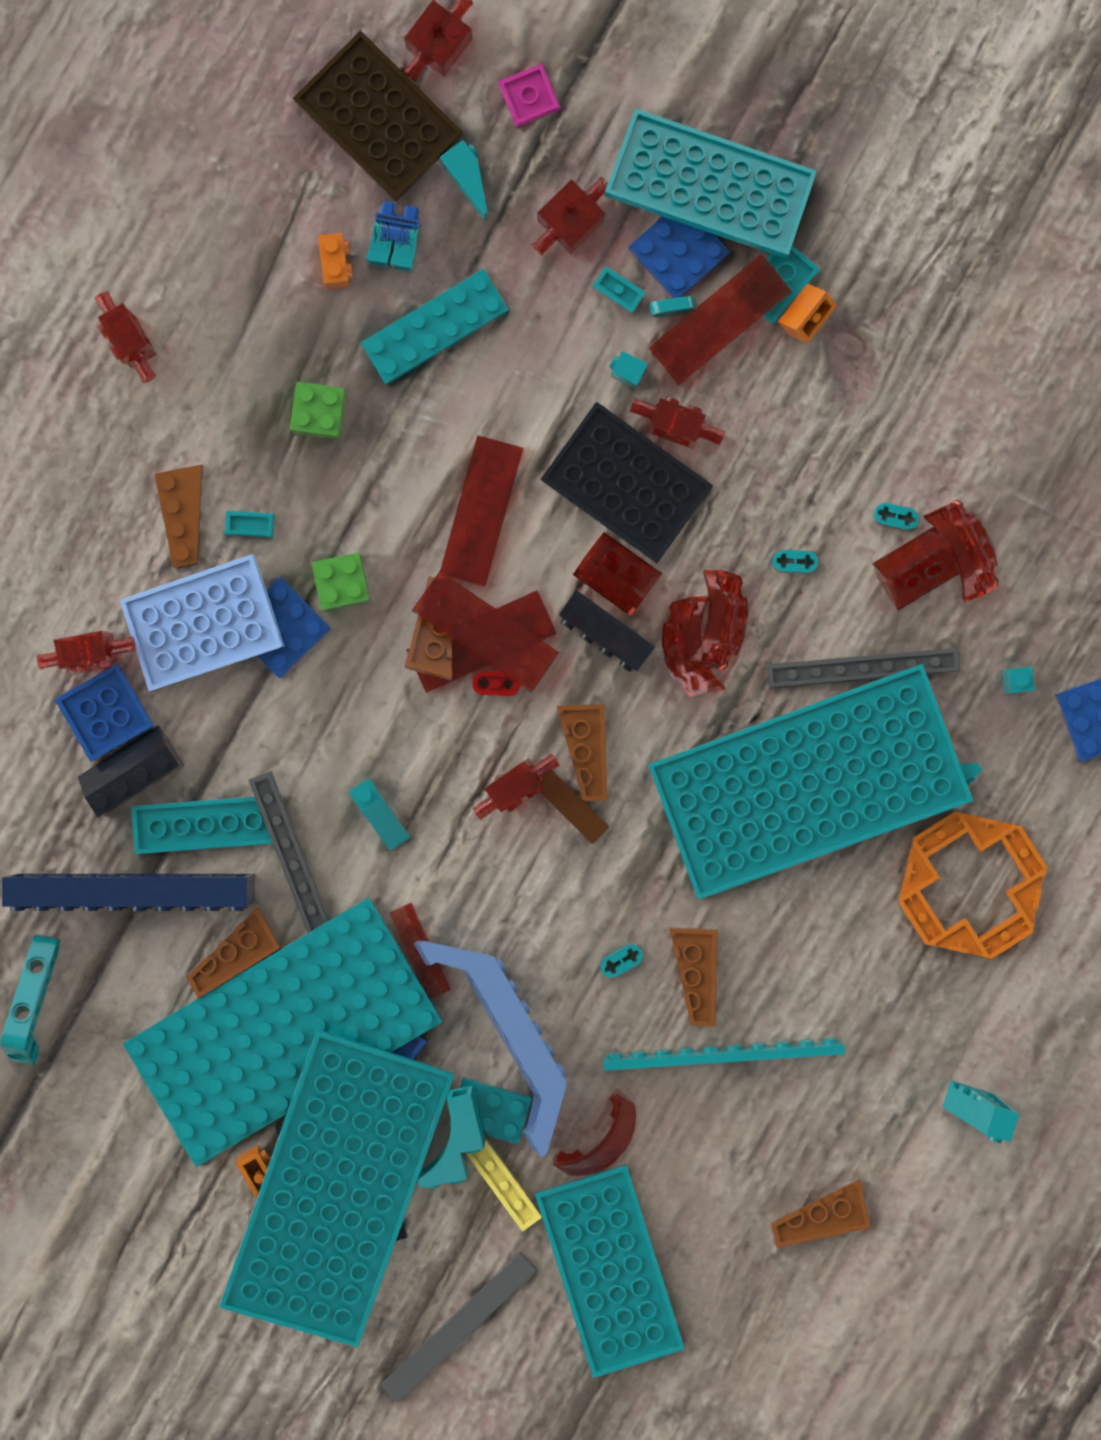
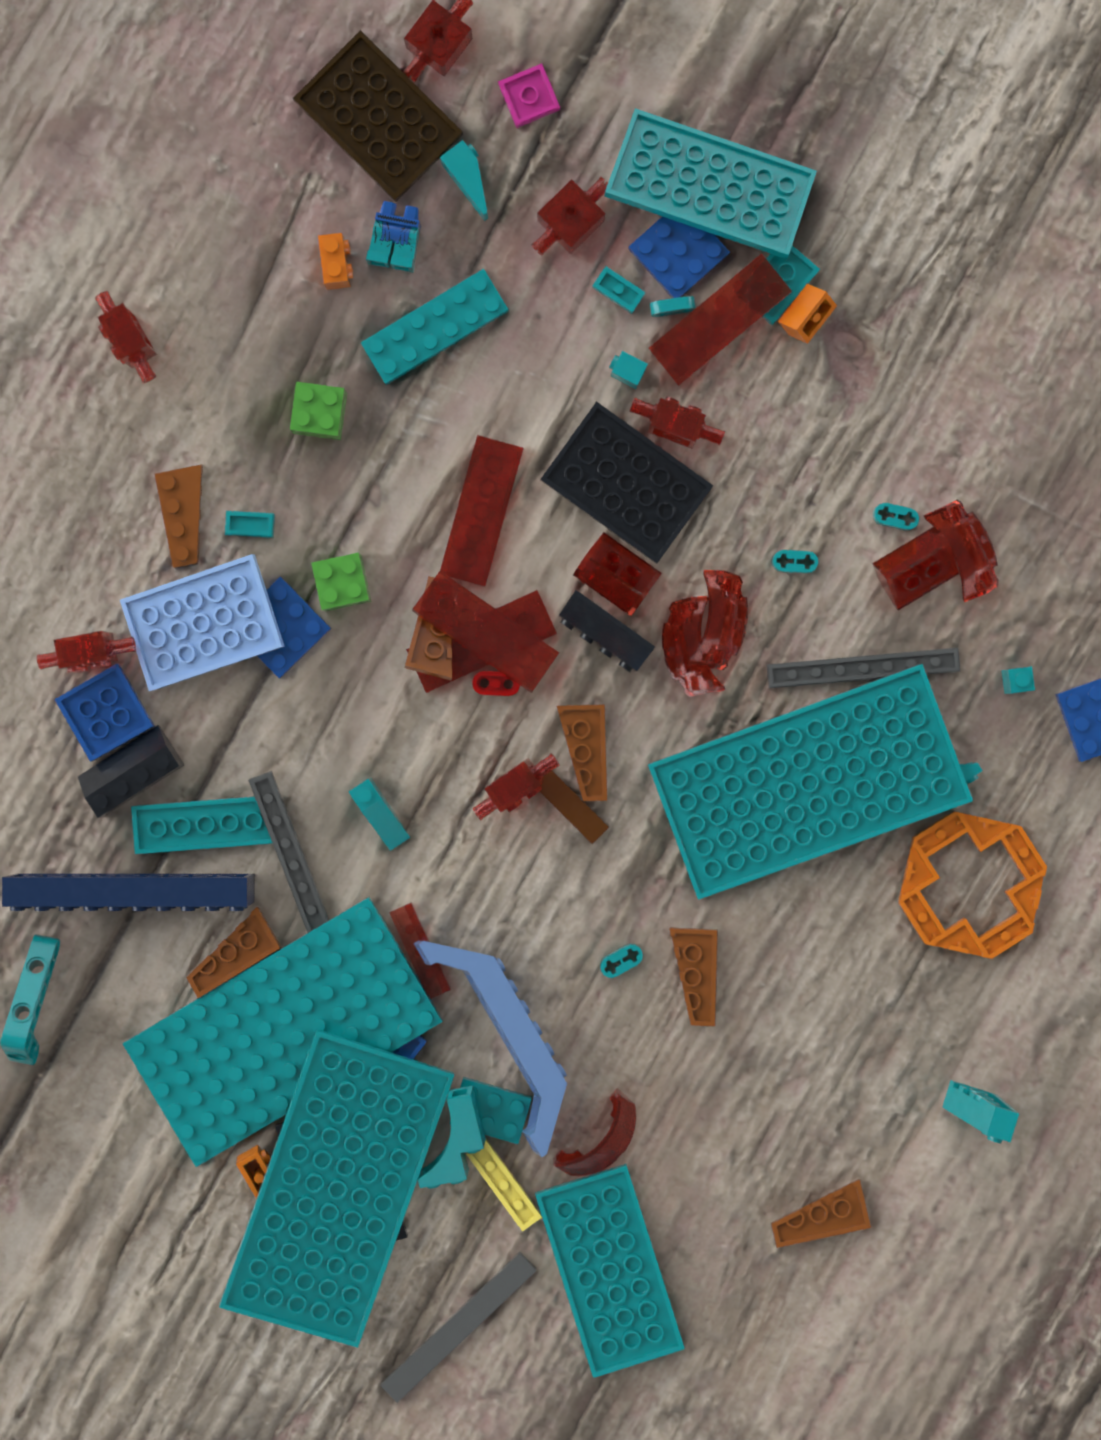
(733, 1053): teal plate -> none

